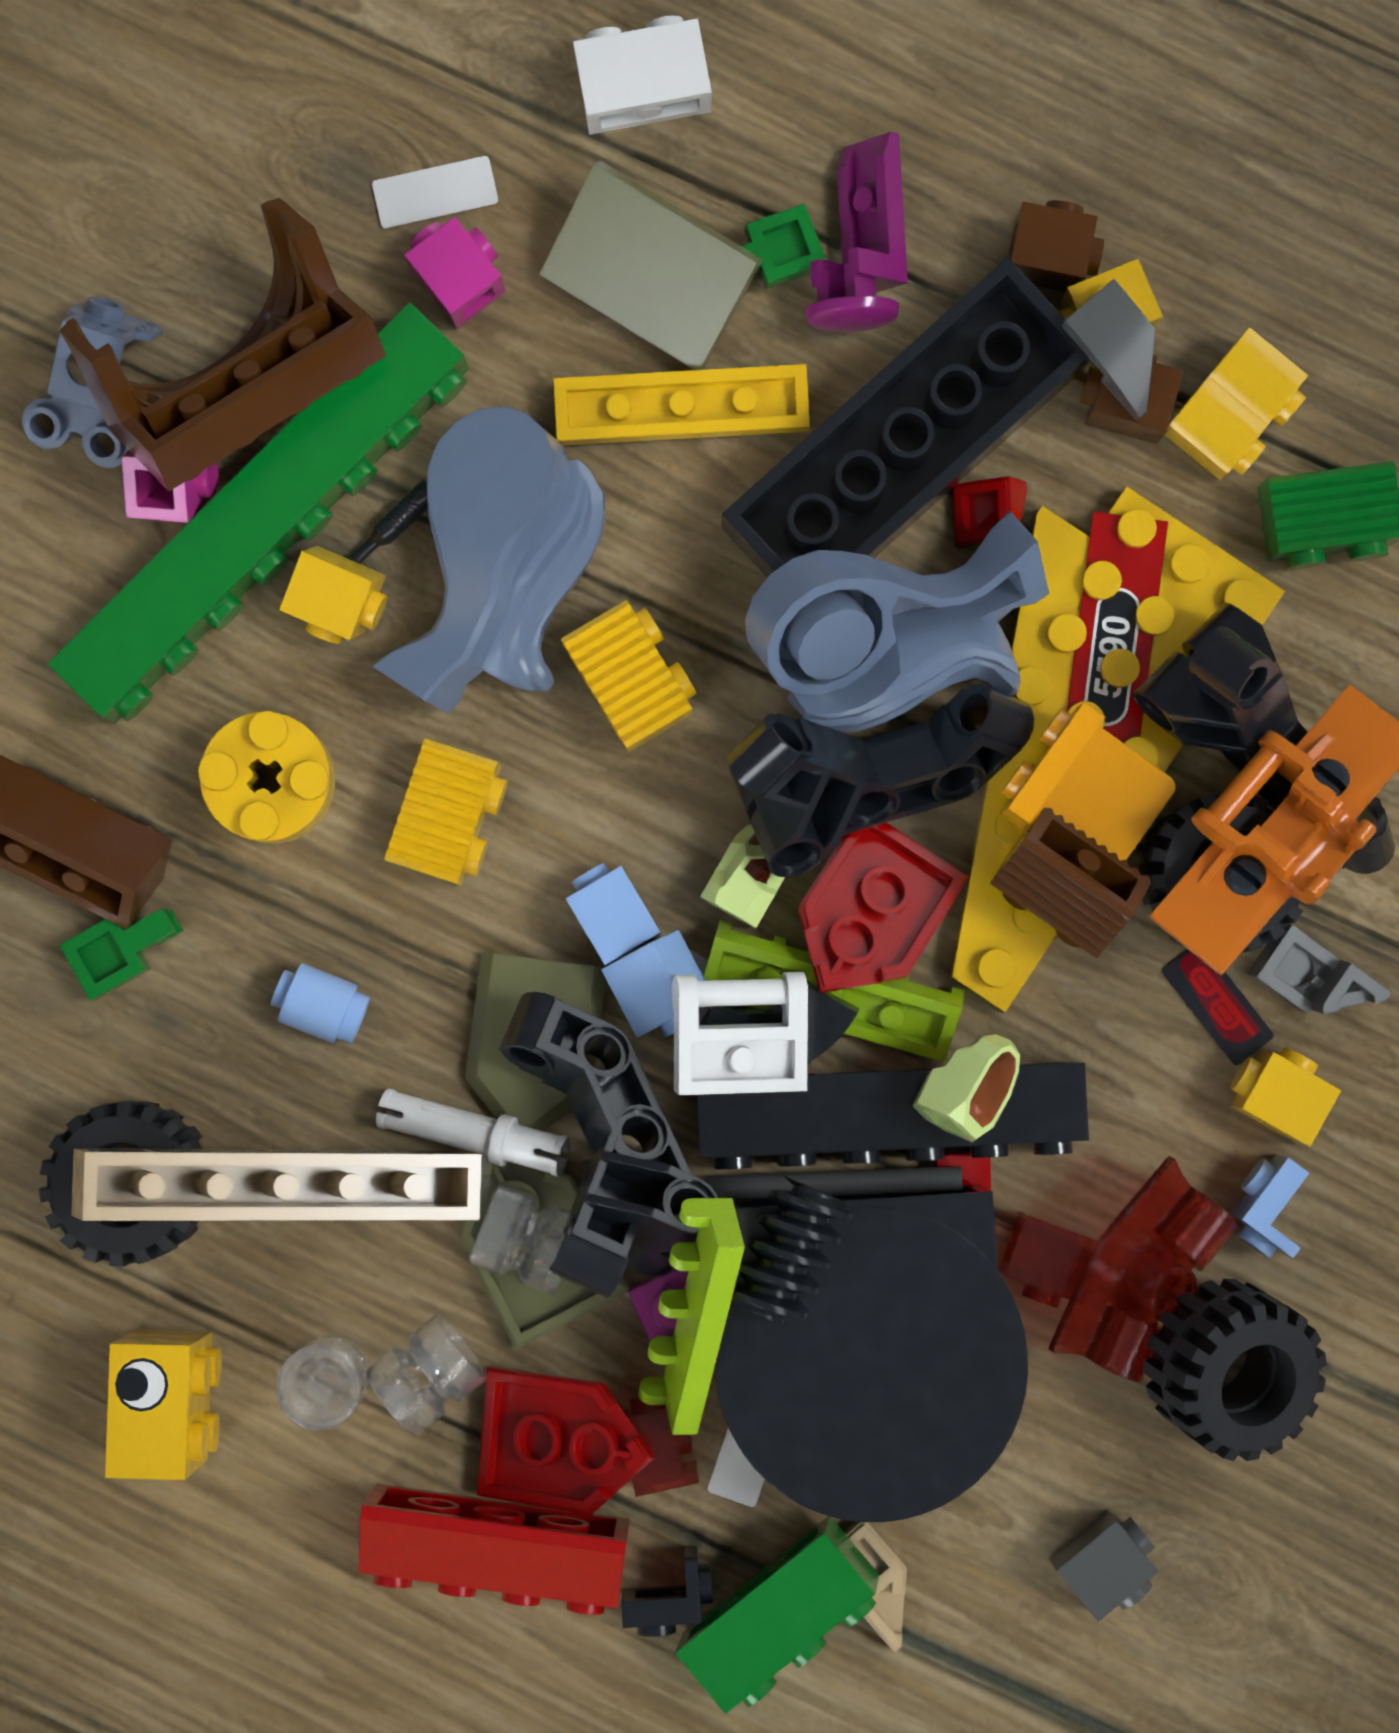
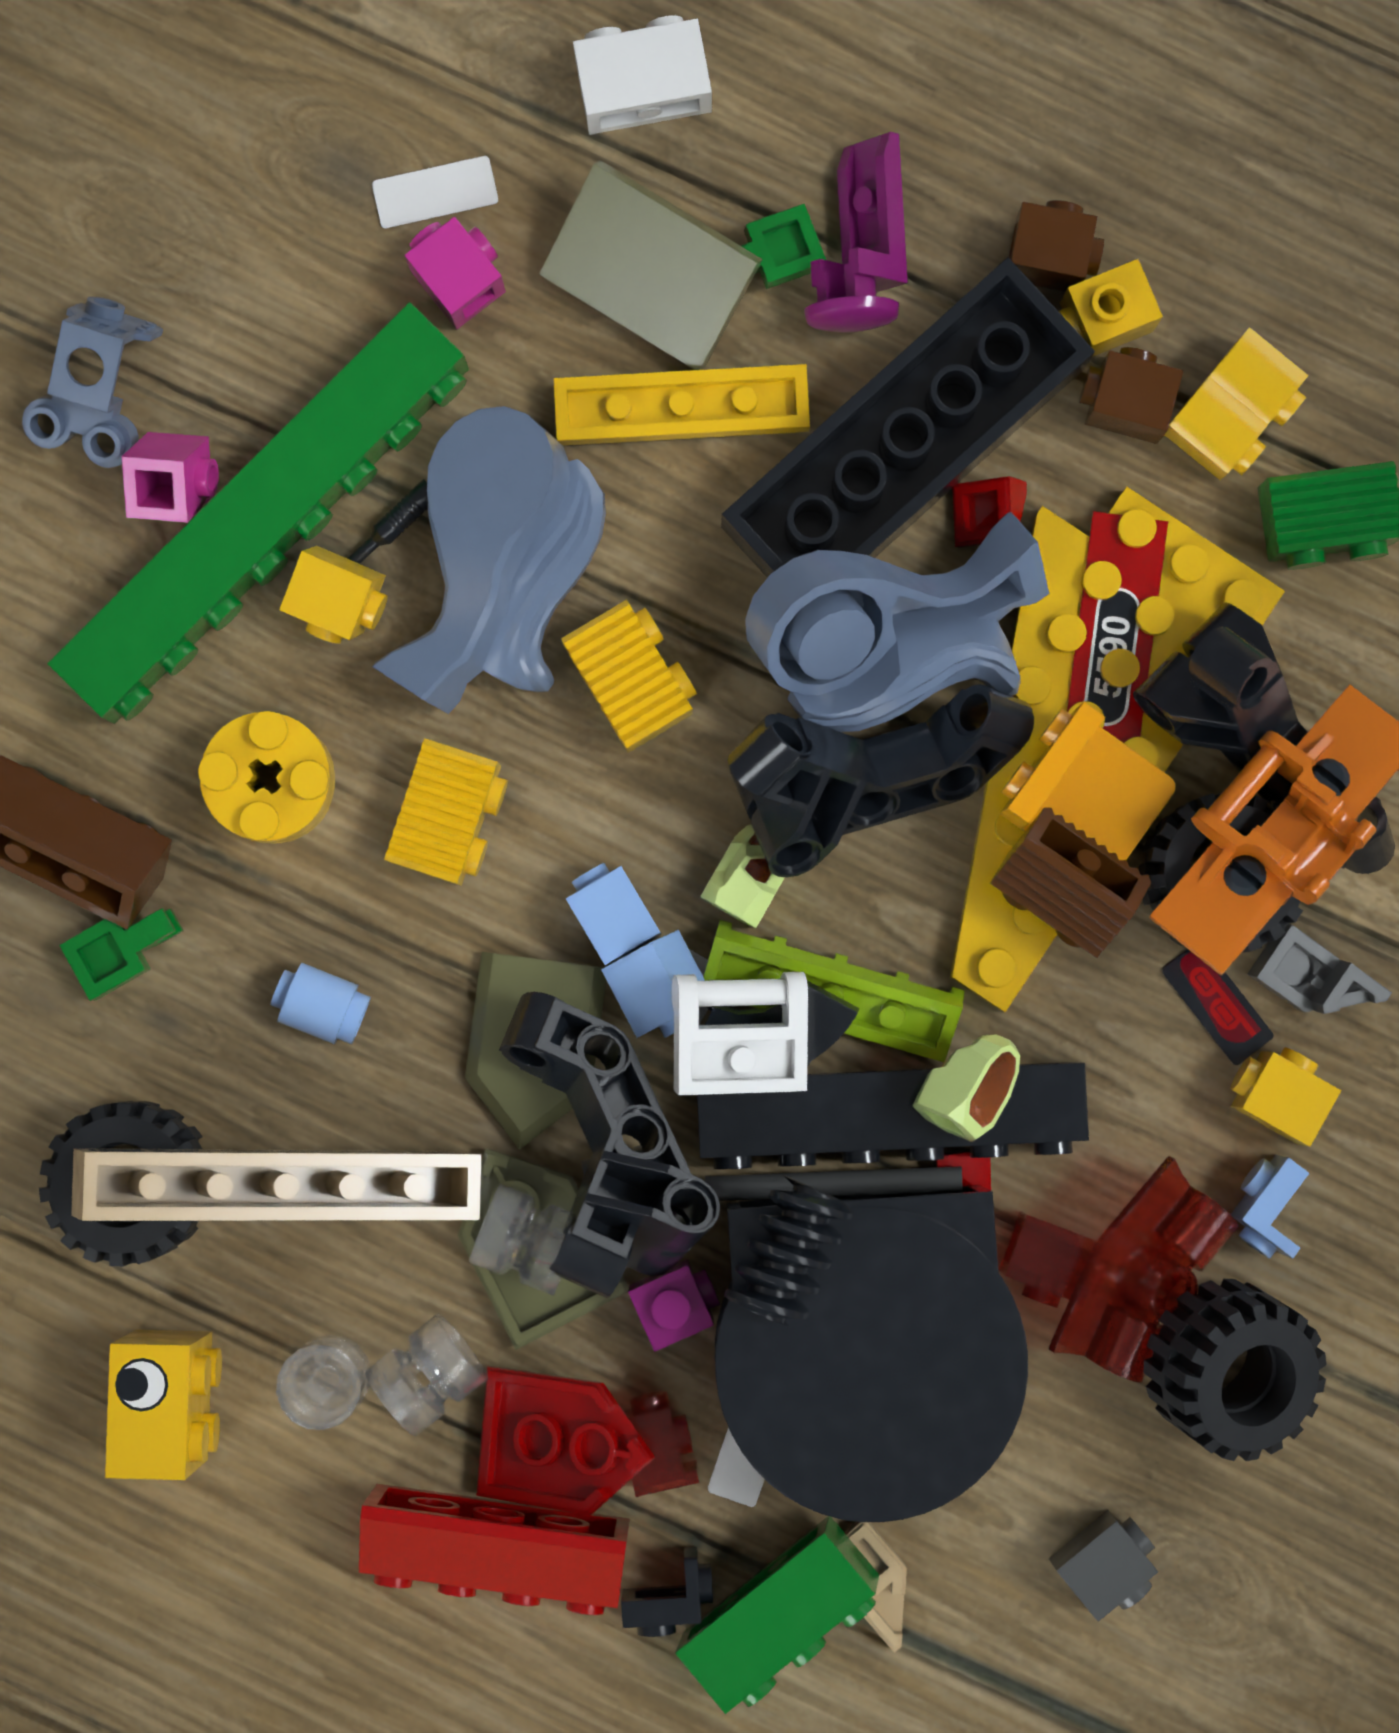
(293, 354): reddish brown piece -> none
(496, 1138): white pin -> none
(699, 1312): lime hinge -> none
(875, 908): red tile -> none
(1118, 343): dark grey slope -> none

